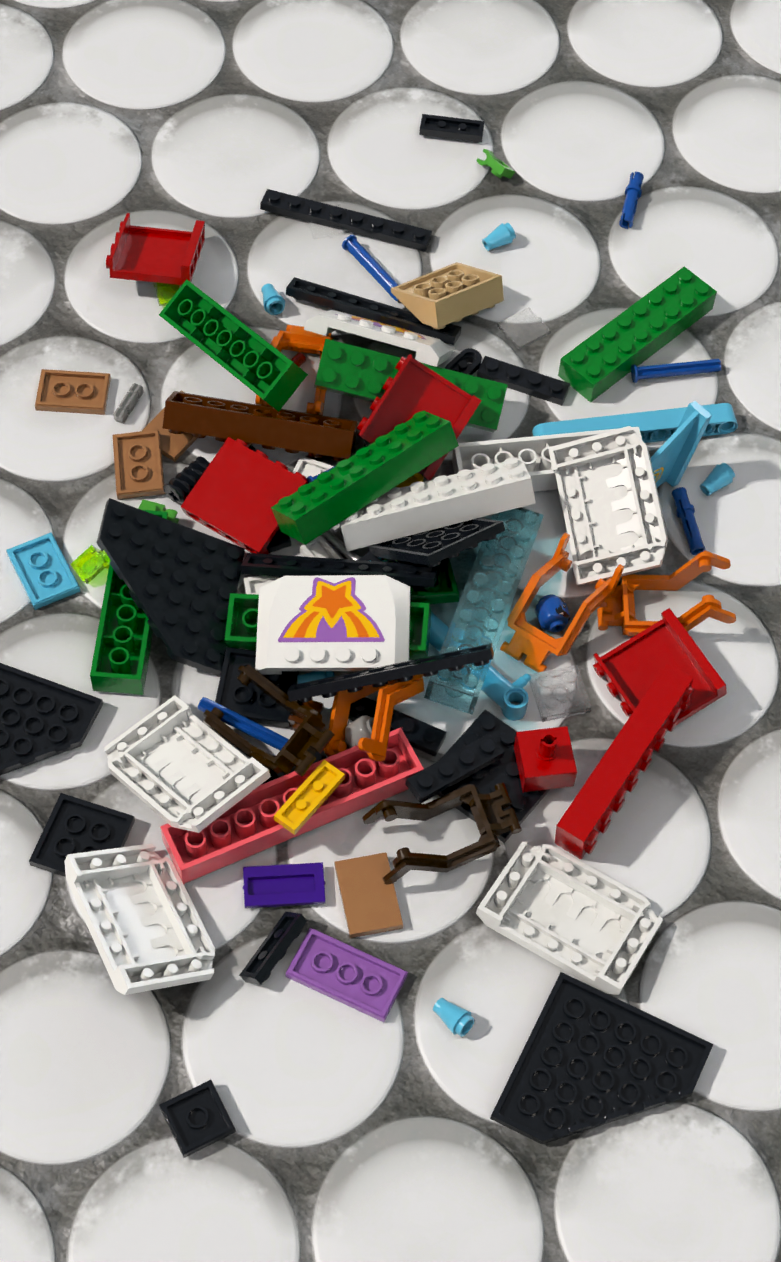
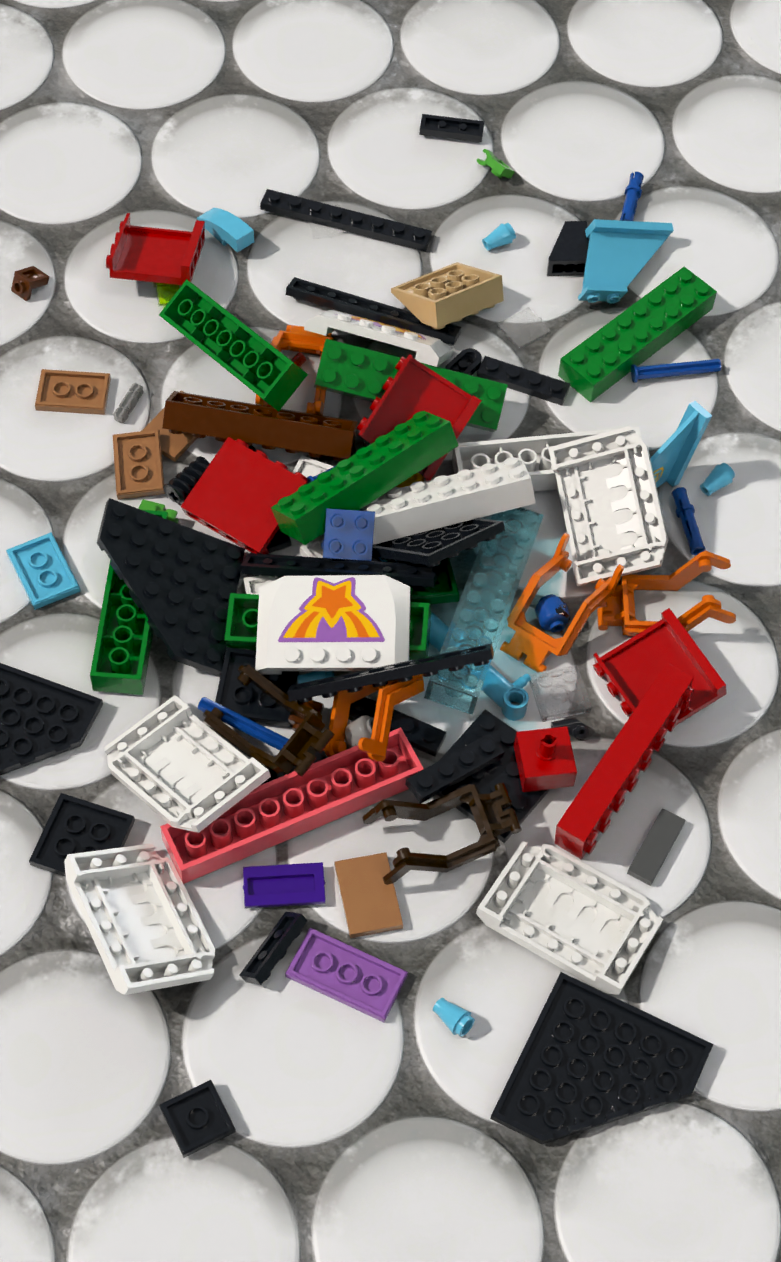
(26, 280): none -> reddish brown bracket
(90, 563): clear neon green bracket -> none
(228, 228): none -> medium azure slope
(272, 300): medium azure cone -> none
(309, 797): yellow plate -> none
(348, 534): none -> blue hinge
(370, 264): blue axle -> none
(569, 251): none -> black slope
(575, 727): none -> black arm
(617, 255): none -> medium azure piece
(653, 425): medium azure beam -> none
(656, 847): none -> dark grey tile

